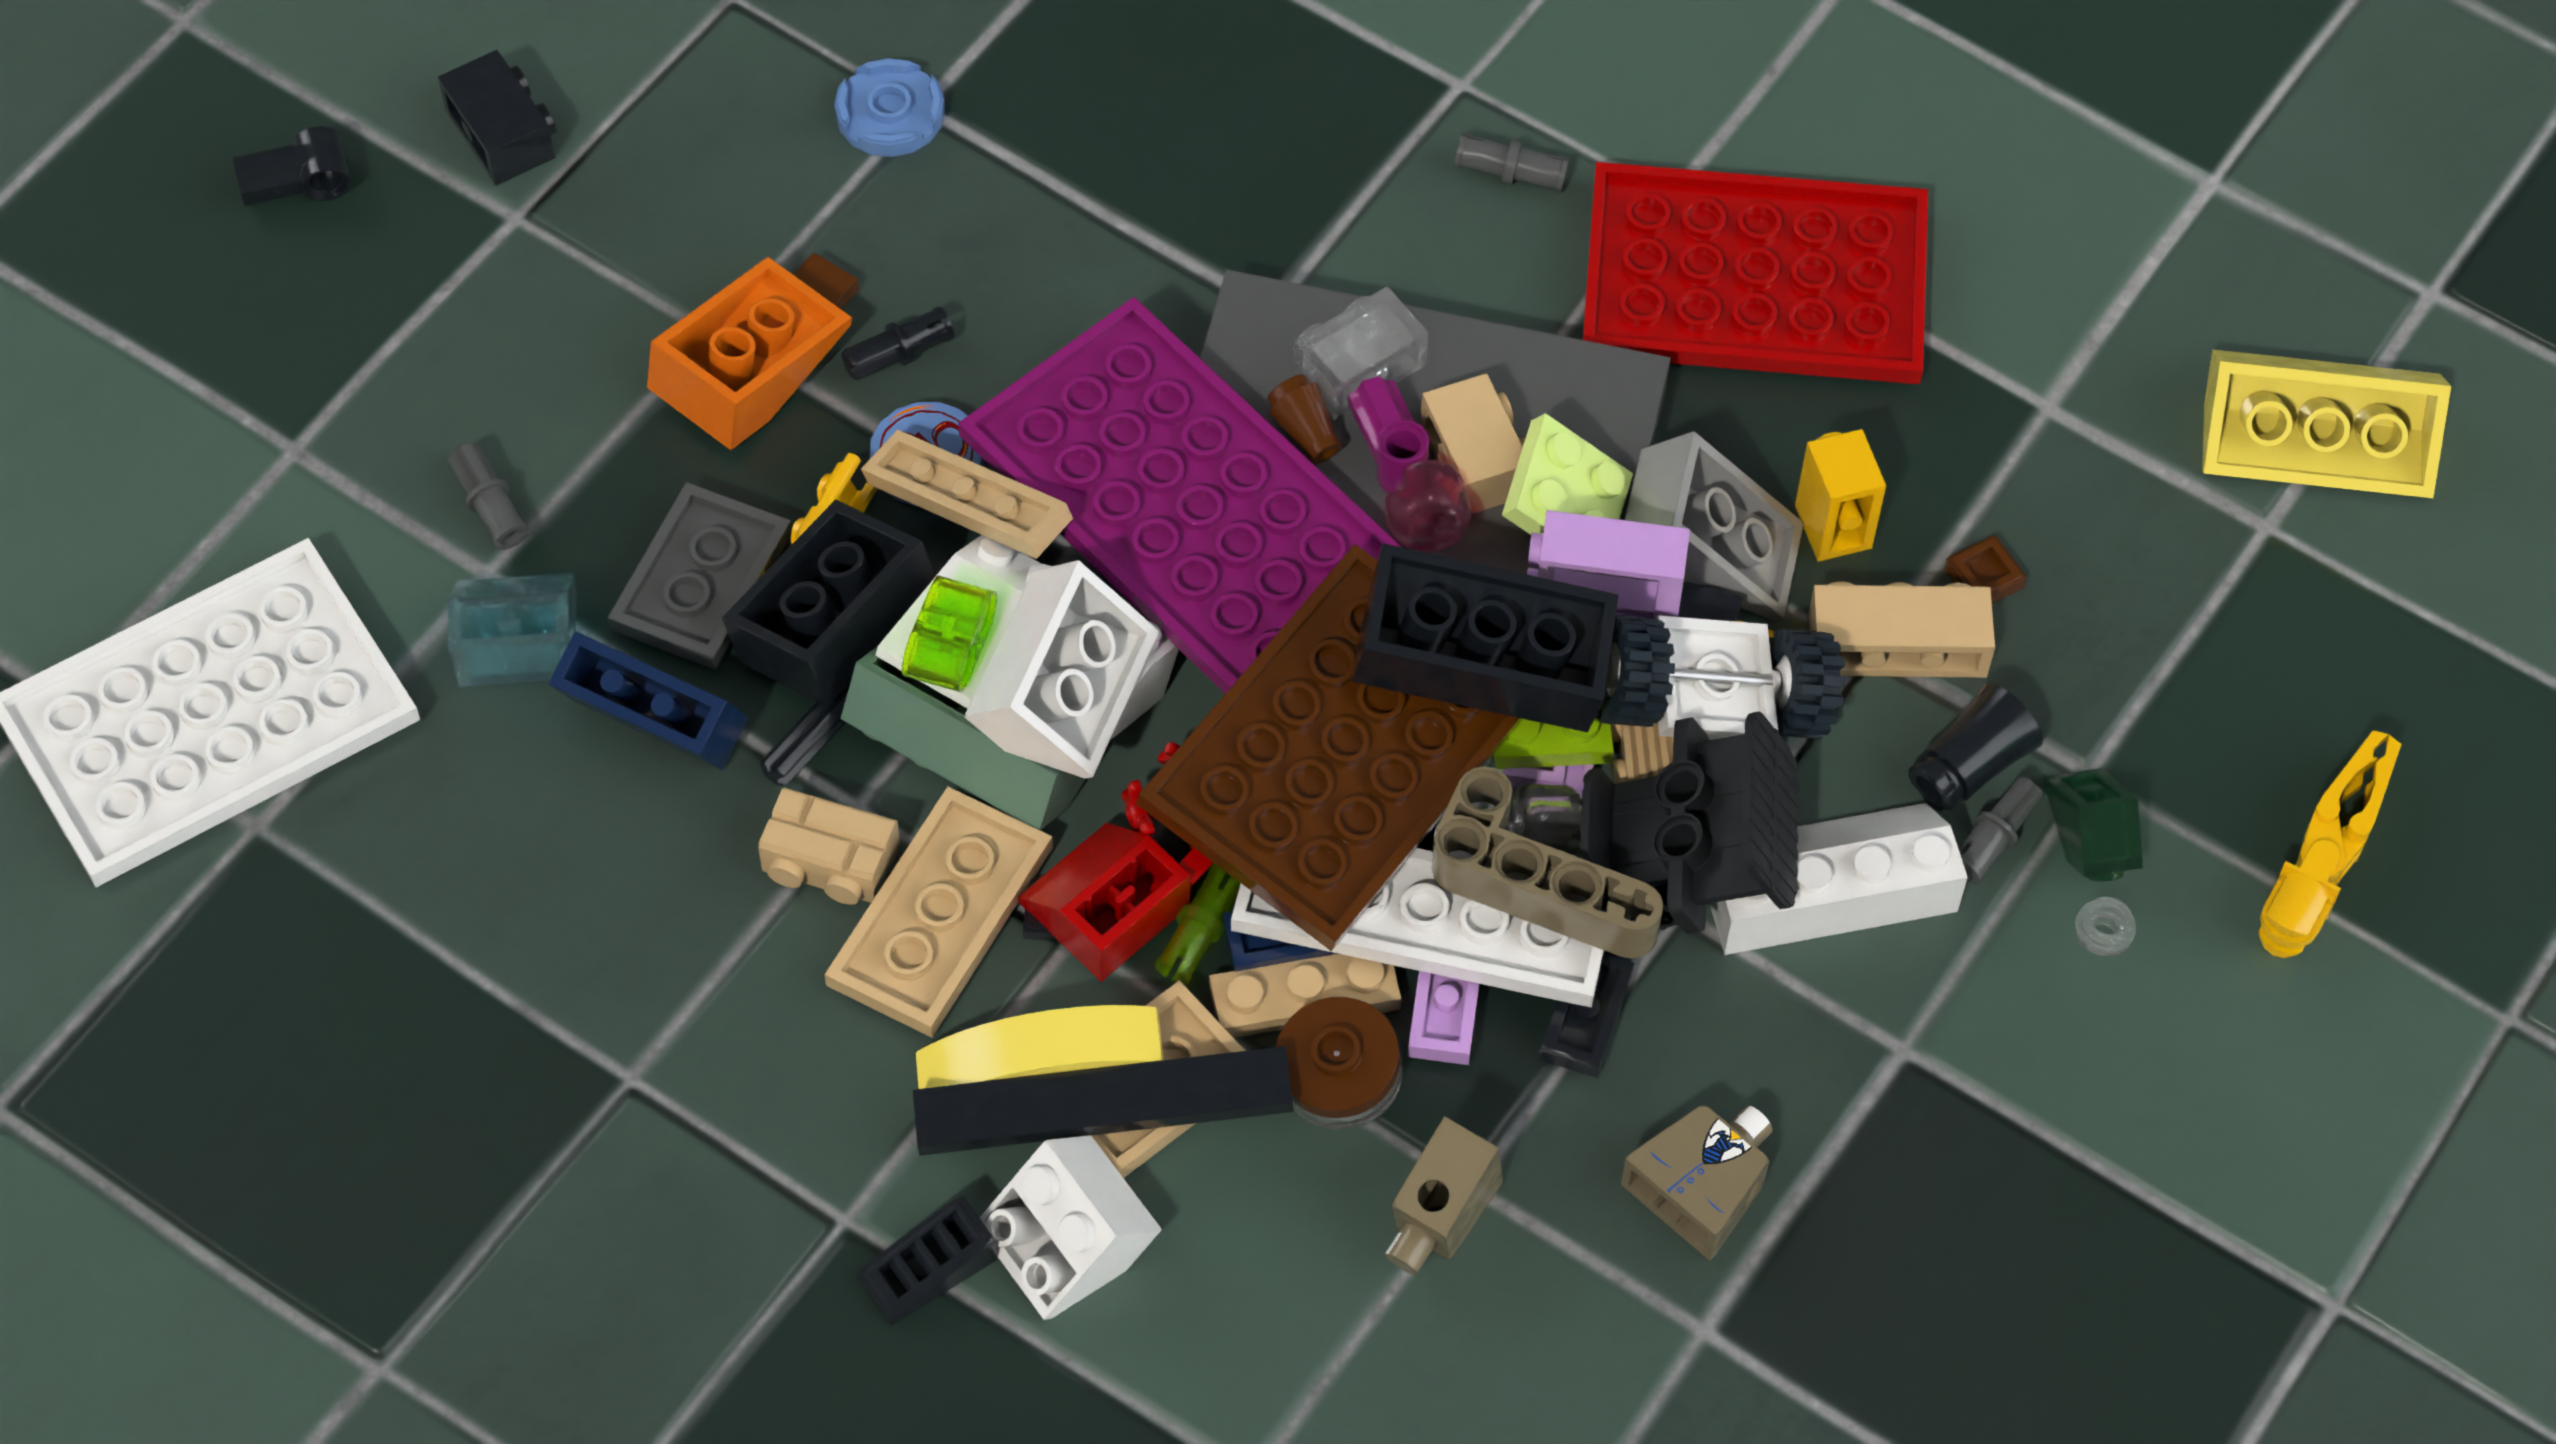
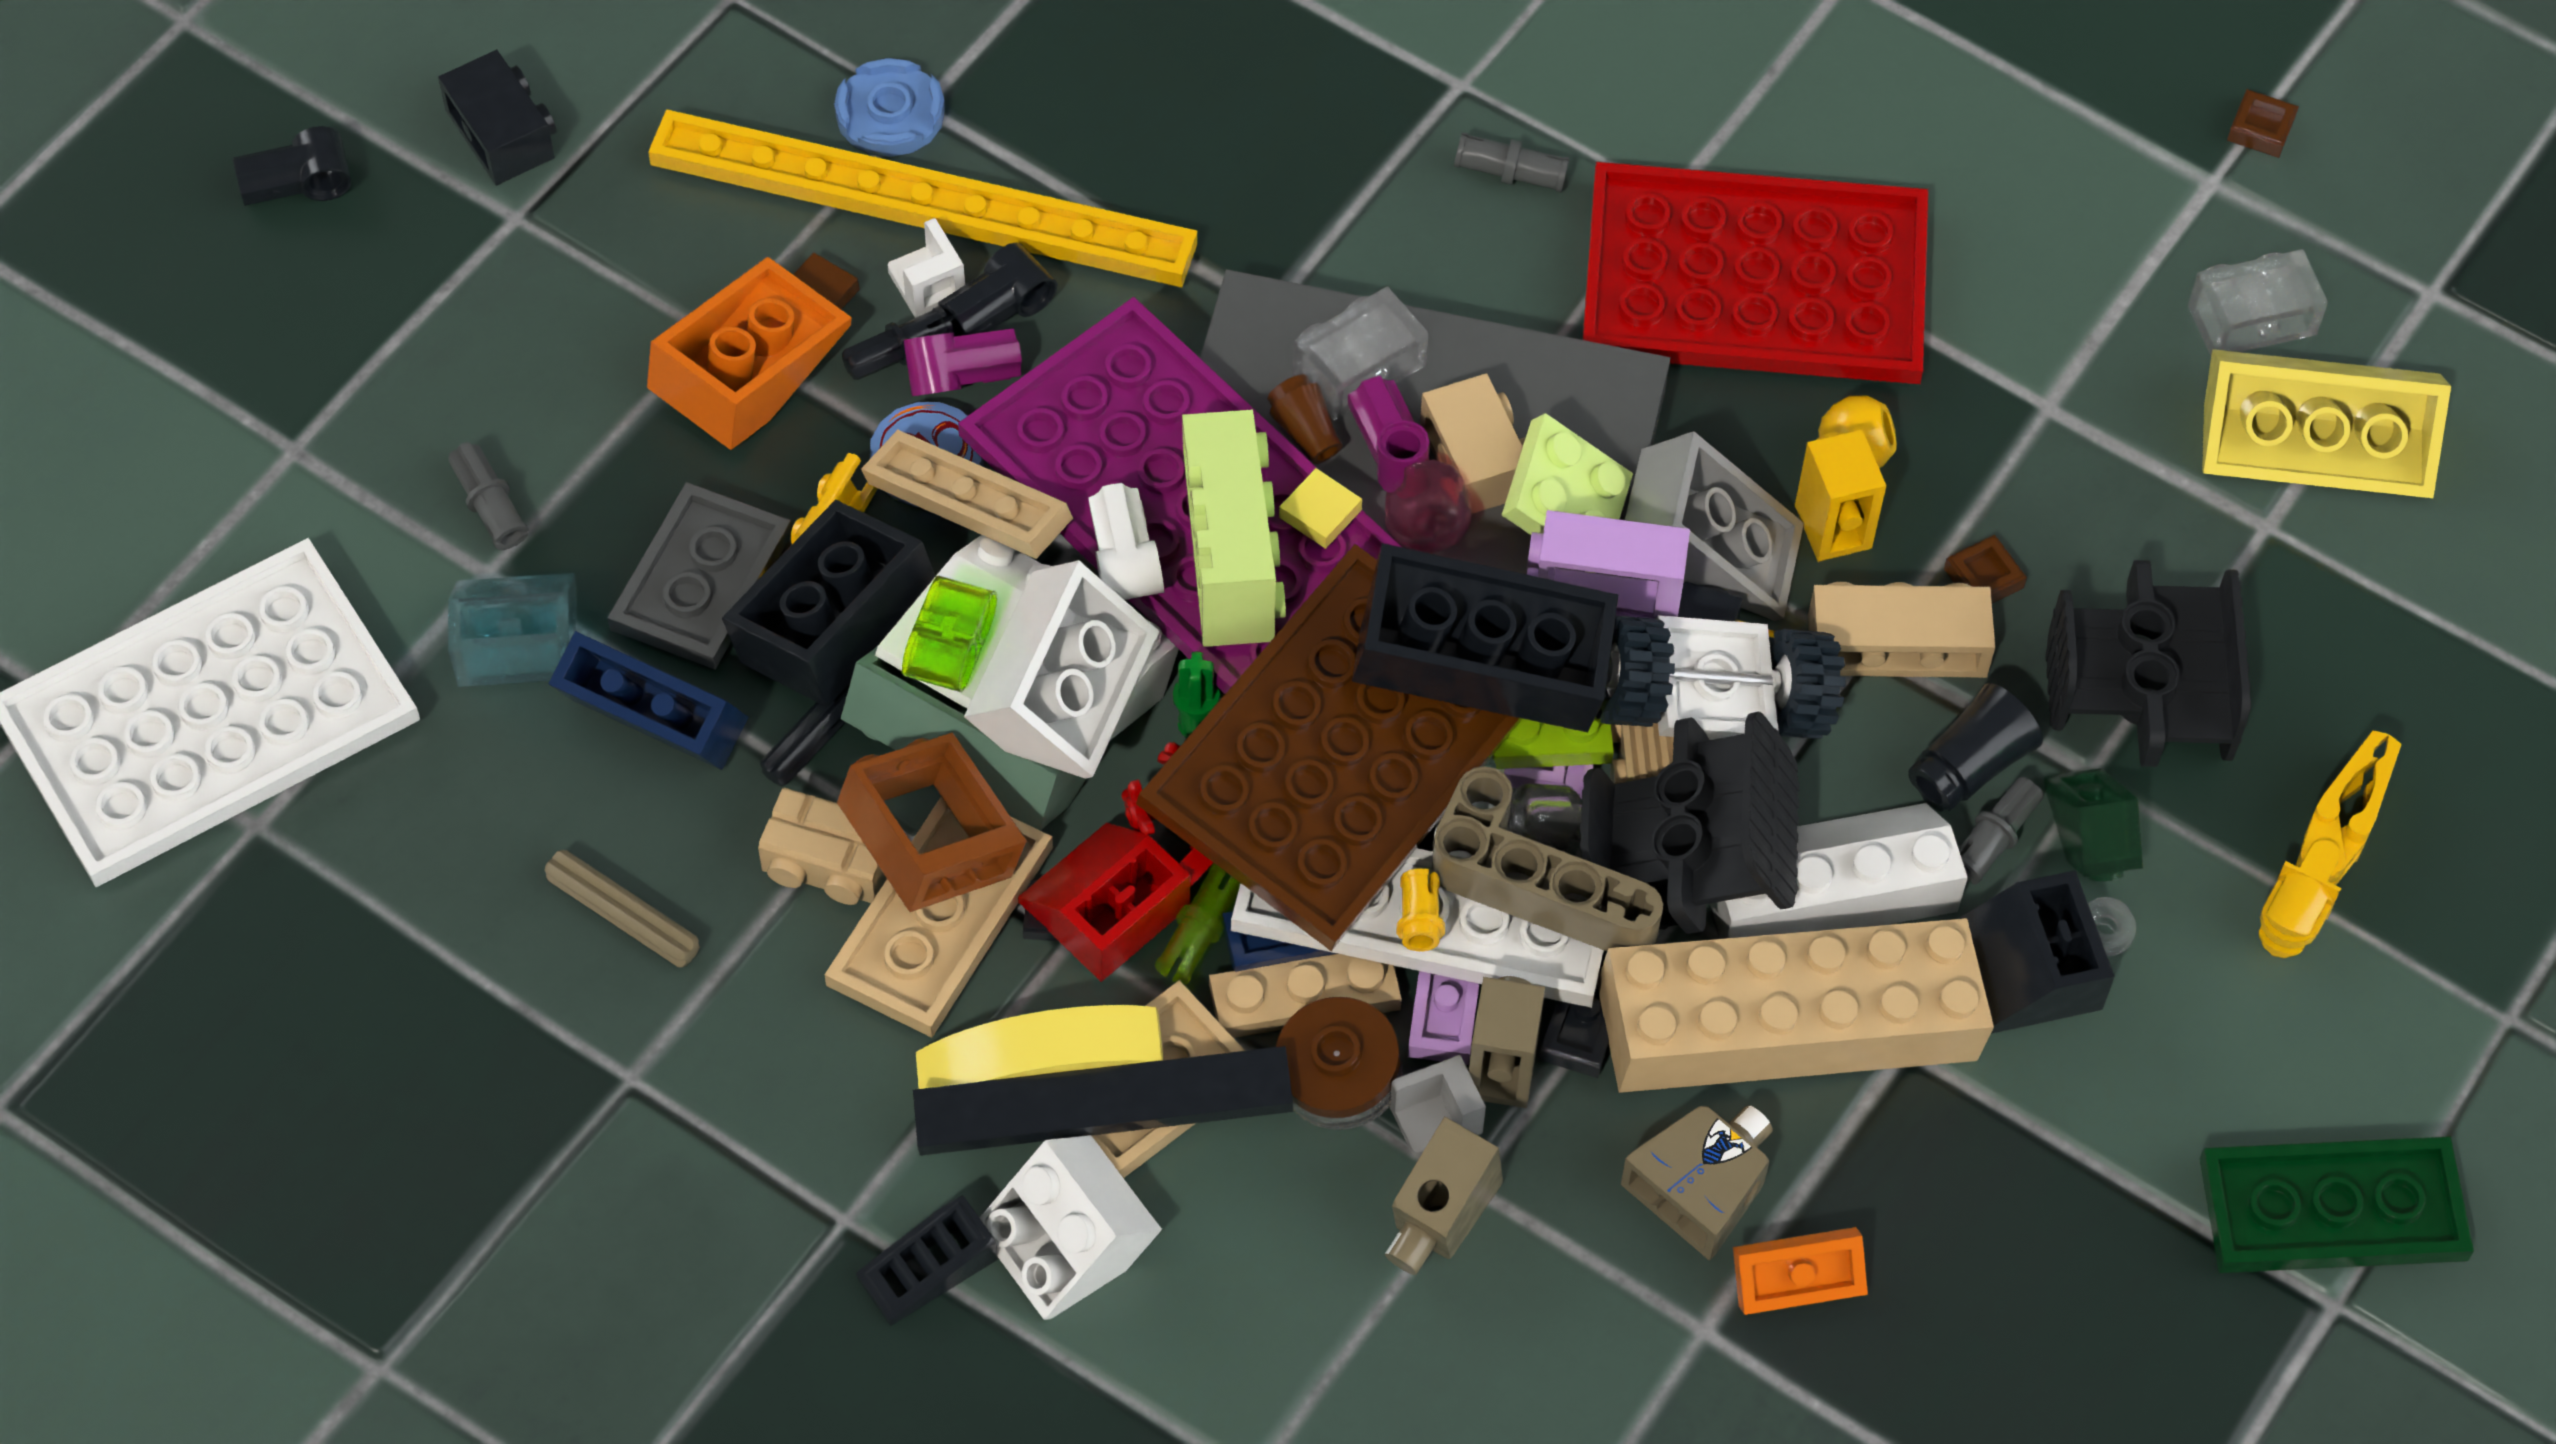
(622, 908): none -> dark tan axle
(919, 194): none -> yellow plate
(929, 272): none -> white panel
(947, 361): none -> magenta piece
(947, 871): none -> dark orange window
(1009, 285): none -> black piece
(1125, 554): none -> white piece
(1194, 692): none -> green axle
(1231, 528): none -> yellowish green wedge
(1320, 508): none -> light yellow tile
(1420, 921): none -> yellow pin
(1431, 1093): none -> light grey panel
(1506, 1039): none -> dark tan brick
(1793, 1005): none -> tan brick
(1800, 1270): none -> orange plate
(1866, 414): none -> yellow piece
(2040, 952): none -> black slope
(2191, 662): none -> black piece
(2257, 302): none -> clear brick
(2262, 123): none -> reddish brown tile
(2335, 1204): none -> dark green plate

